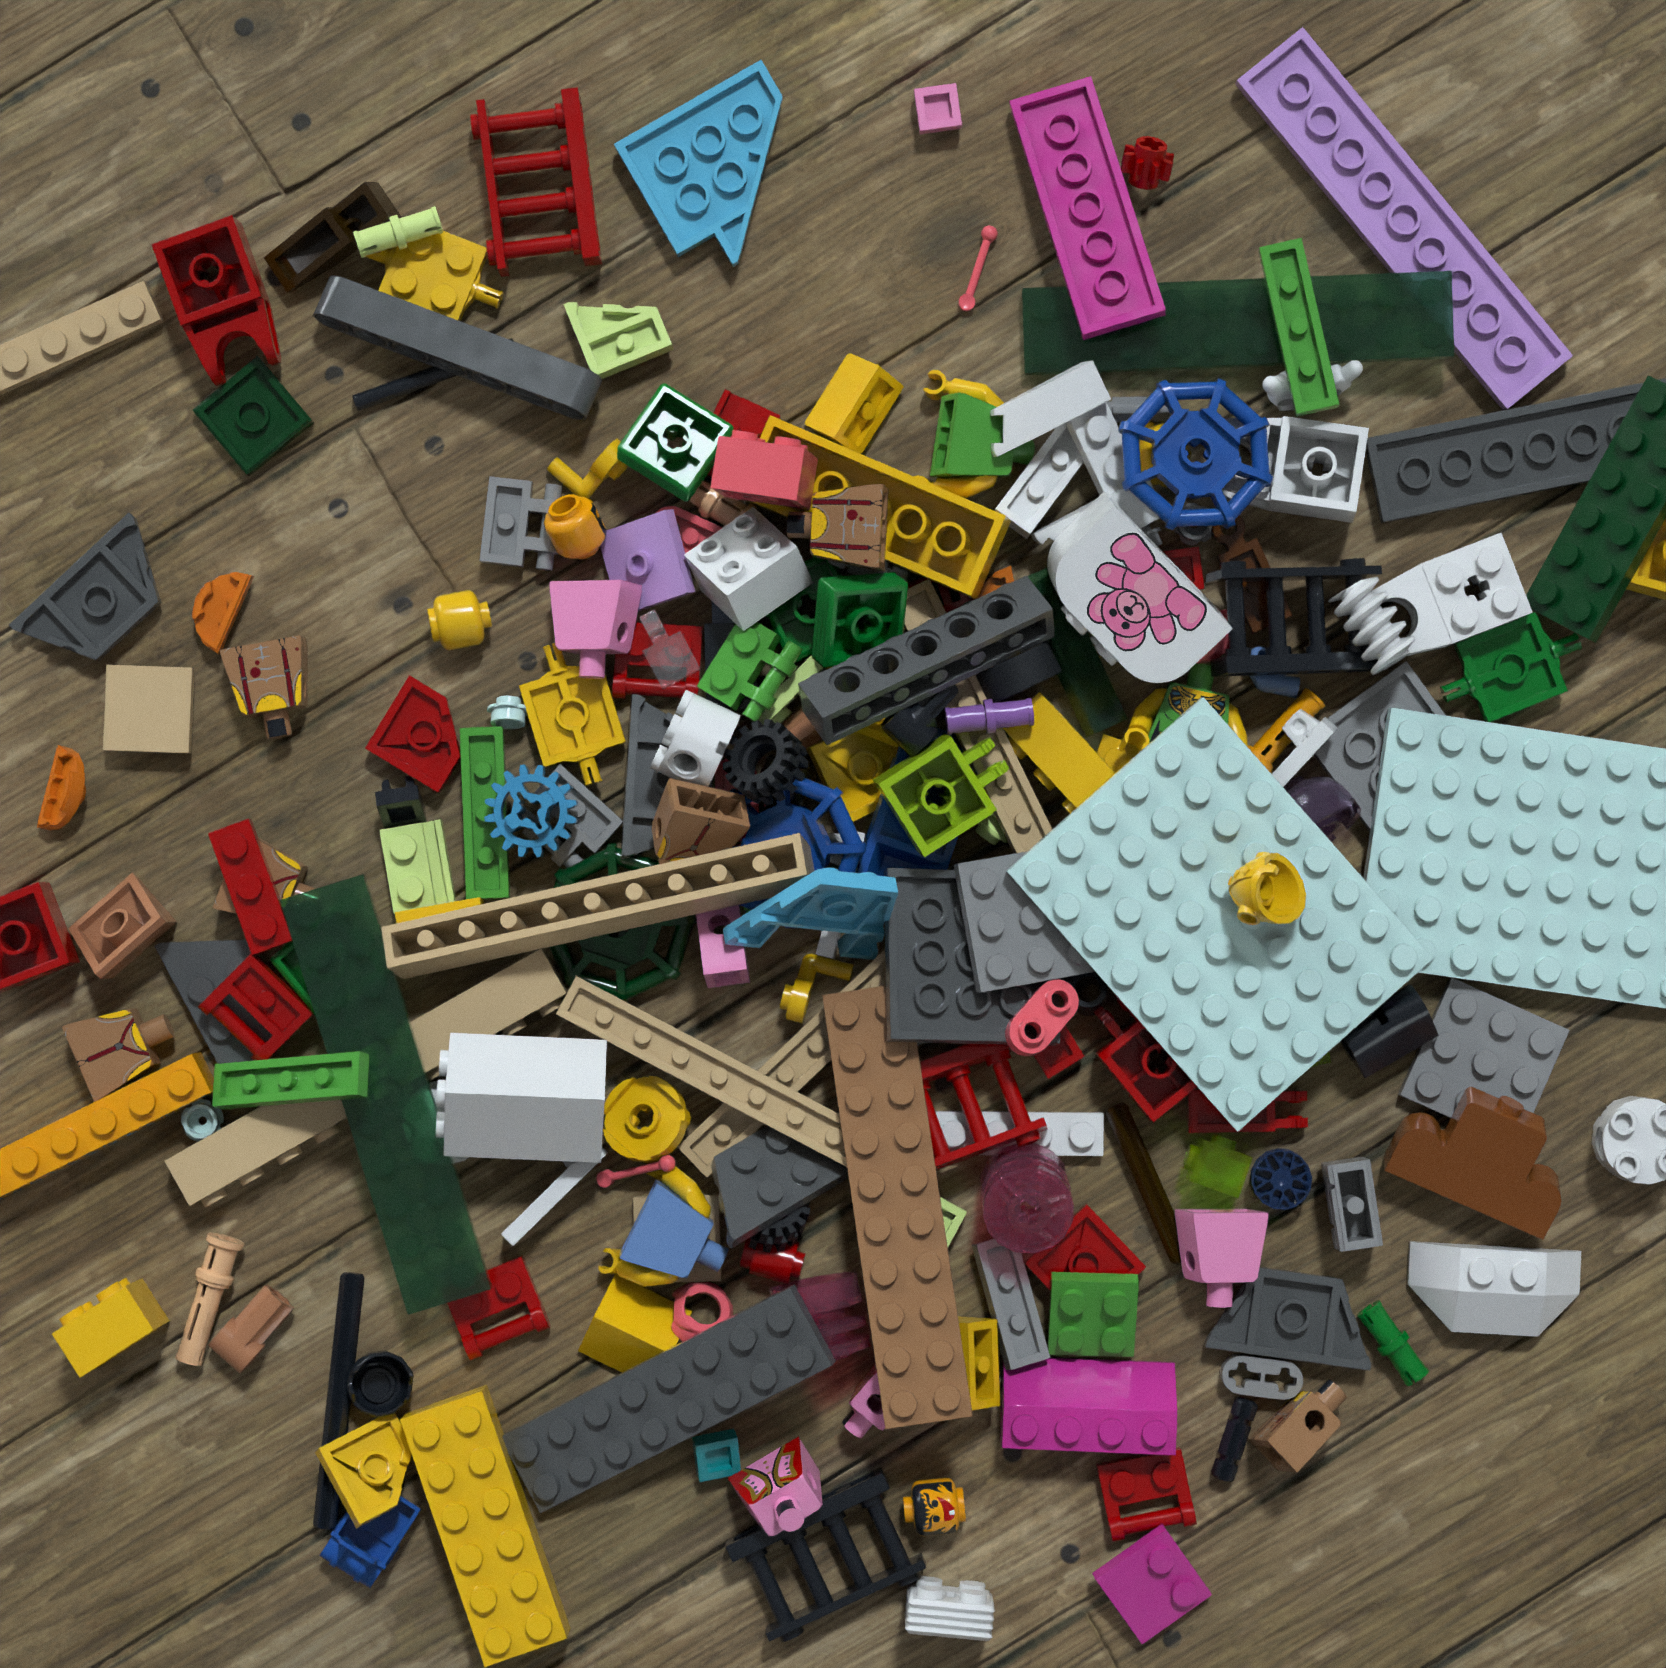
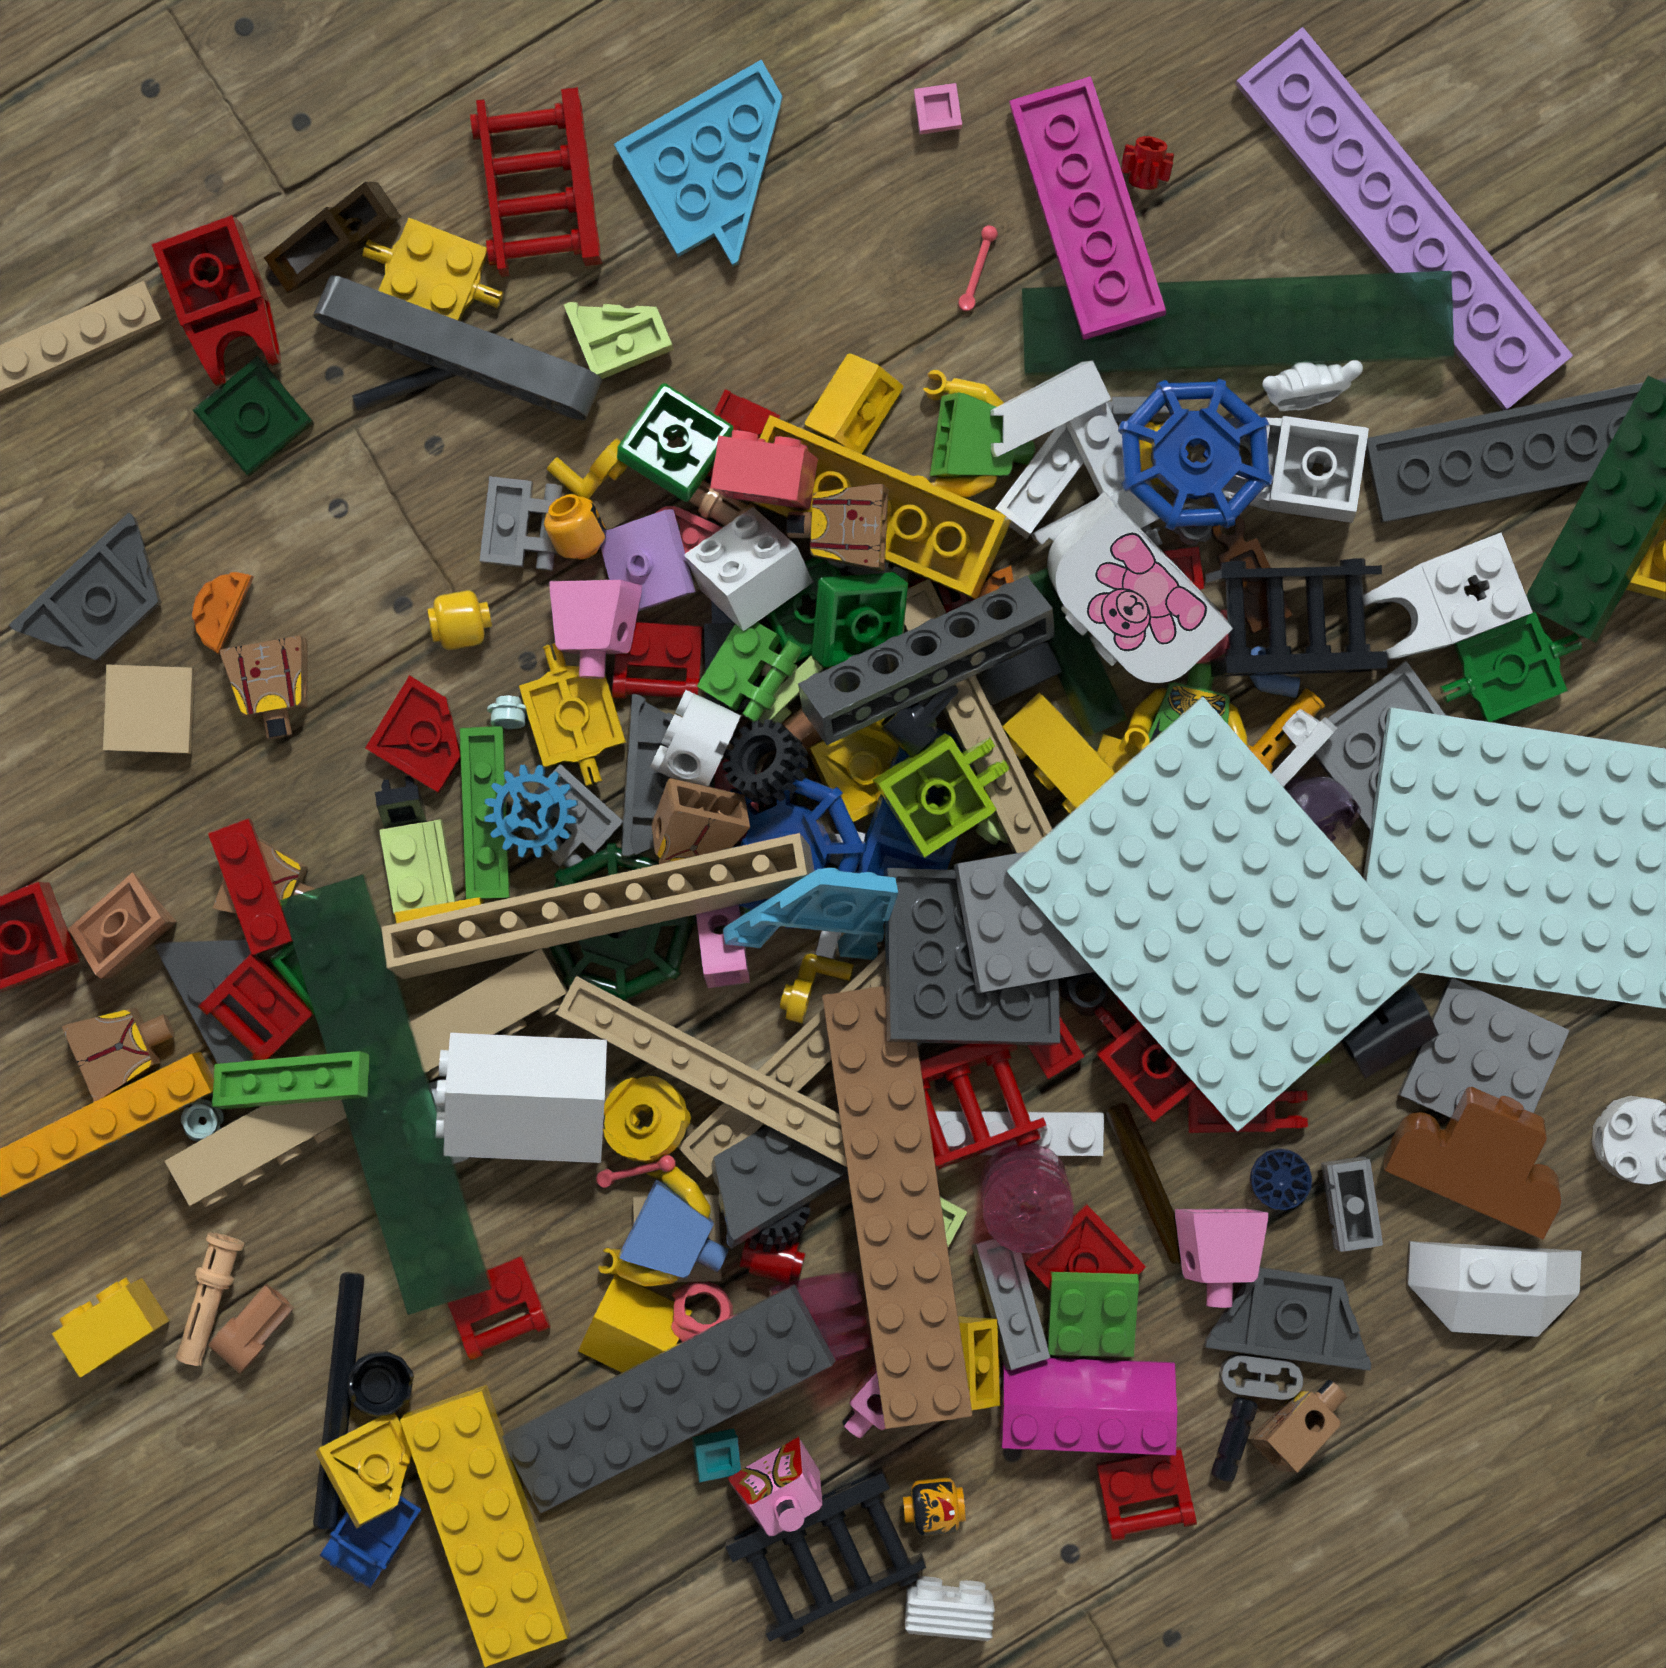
(64, 790): orange plate -> none
(398, 232): yellowish green pin -> none
(548, 1199): white hinge -> none
(669, 655): clear plate -> none
(989, 716): medium lavender pin -> none
(1043, 1016): coral plate -> none
(1152, 1584): dark pink plate -> none
(1217, 1165): clear neon green brick -> none
(1268, 890): yellow helmet -> none
(1298, 327): bright green plate -> none
(1373, 624): white piece -> none
(1393, 1343): green pin -> none

